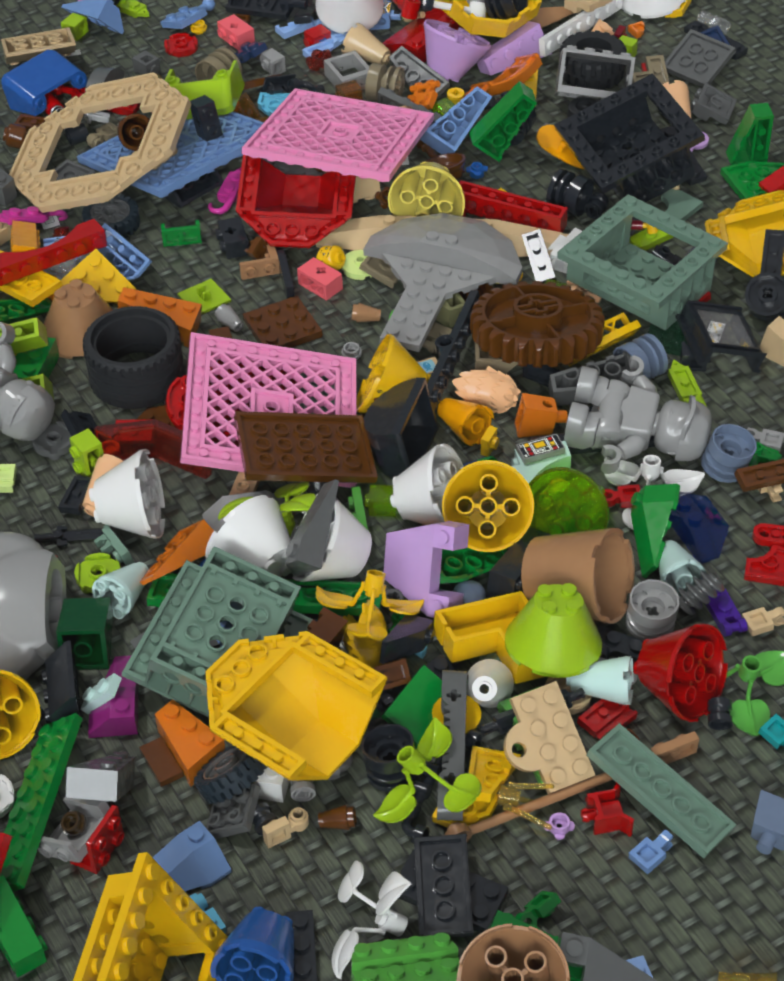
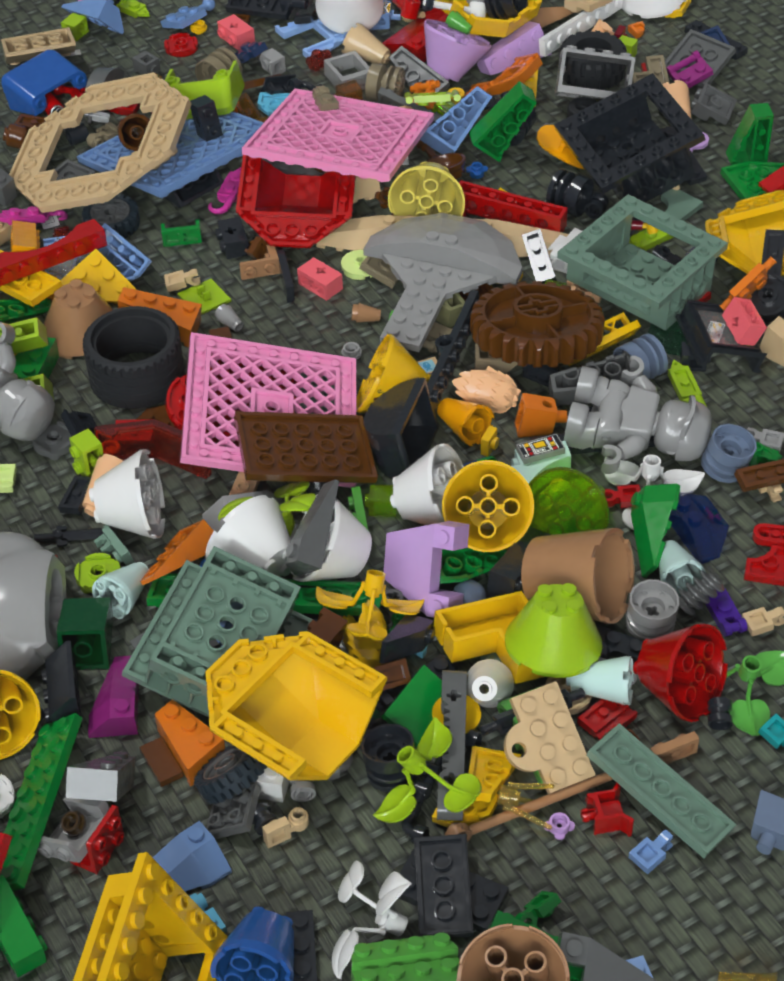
(100, 693): light aqua plate -> none
(178, 280): none -> tan plate
(283, 323): reddish brown plate -> none
(315, 35): red brick -> none
(324, 99): none -> dark tan plate
(332, 256): yellow head -> none
(338, 818): reddish brown cone -> none
(439, 97): none -> lime plate
(457, 22): none -> bright green cone
(694, 73): none -> magenta plate
(706, 17): clear plate -> none
(744, 321): none -> coral brick
(753, 280): none -> orange plate

